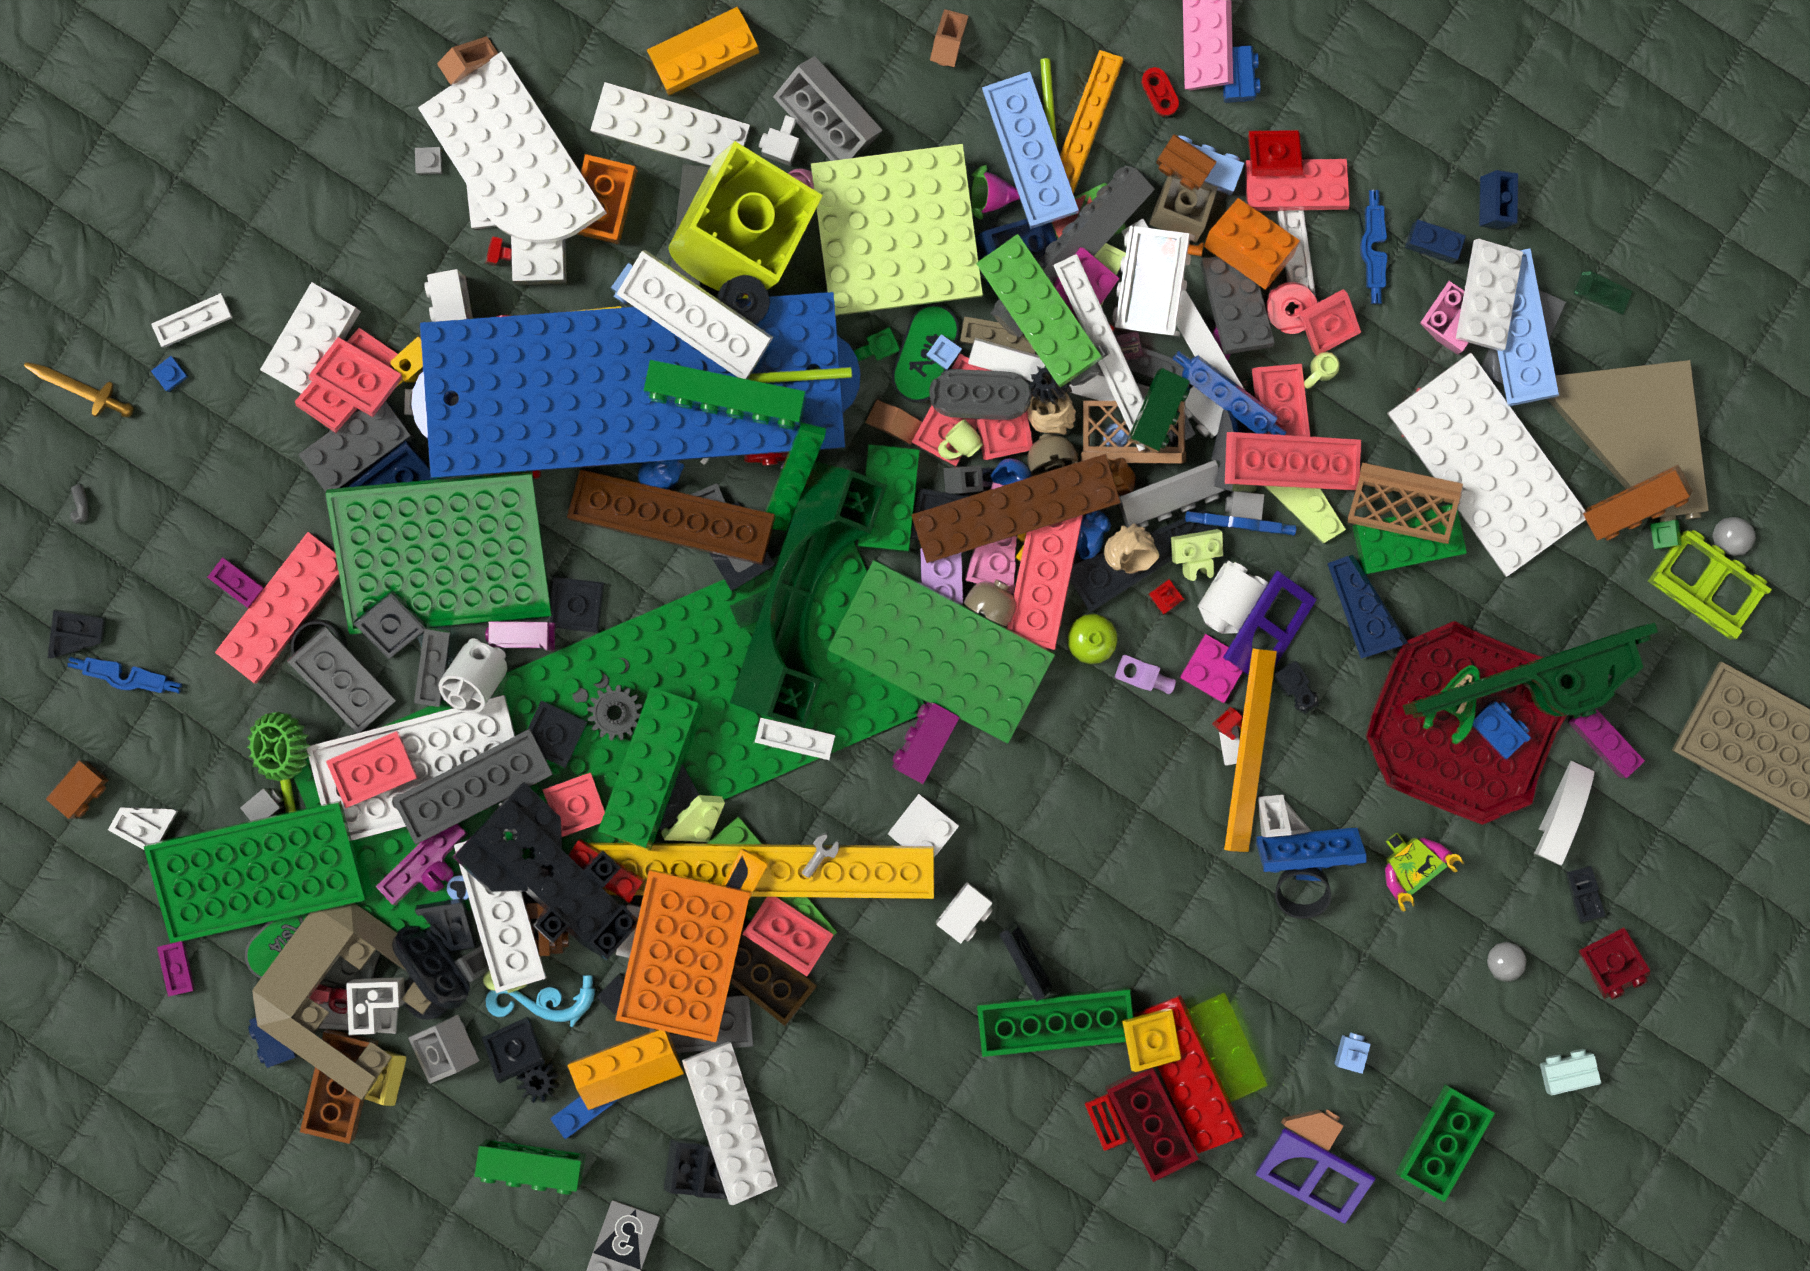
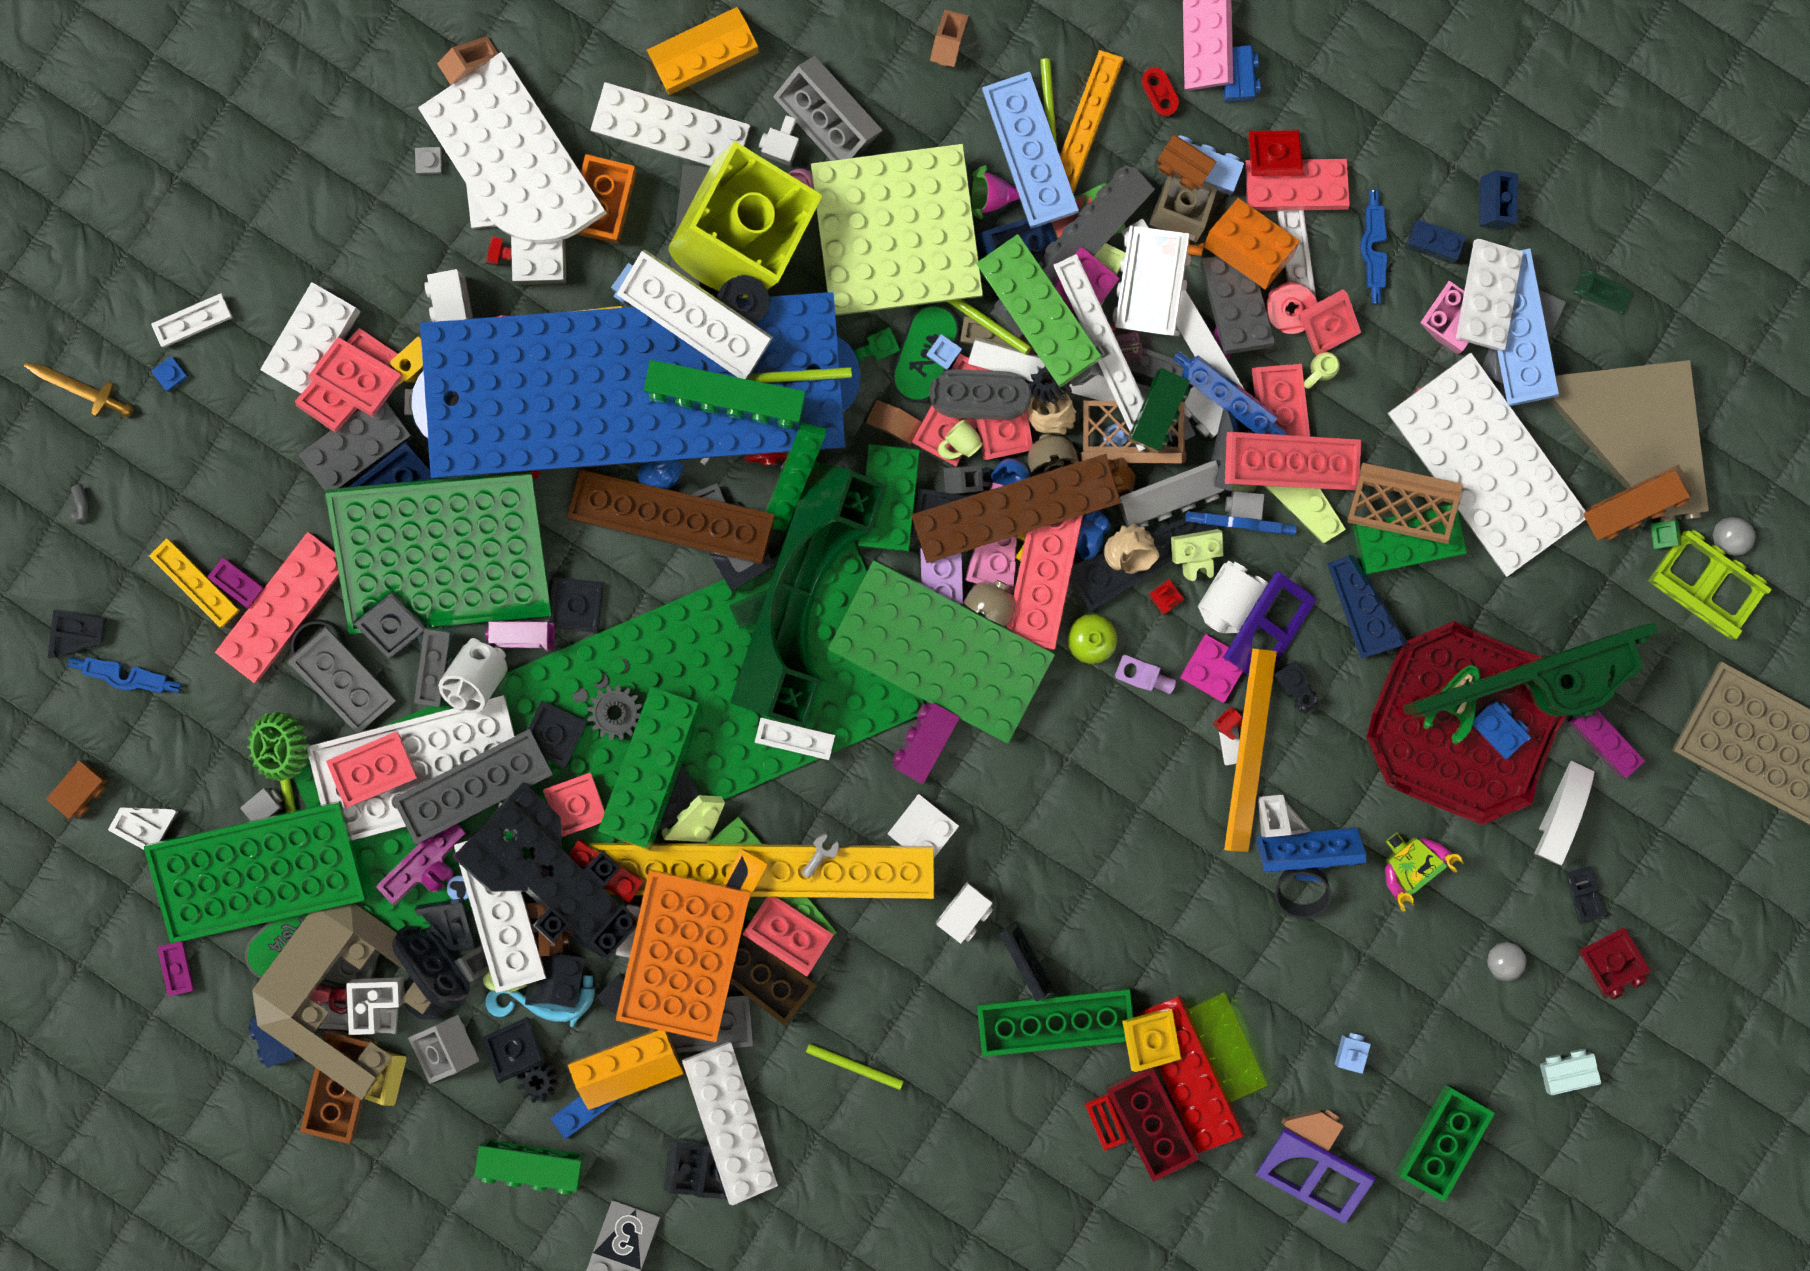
(194, 583): none -> yellow plate
(560, 987): none -> black slope
(854, 1066): none -> lime bar
(991, 325): none -> lime bar

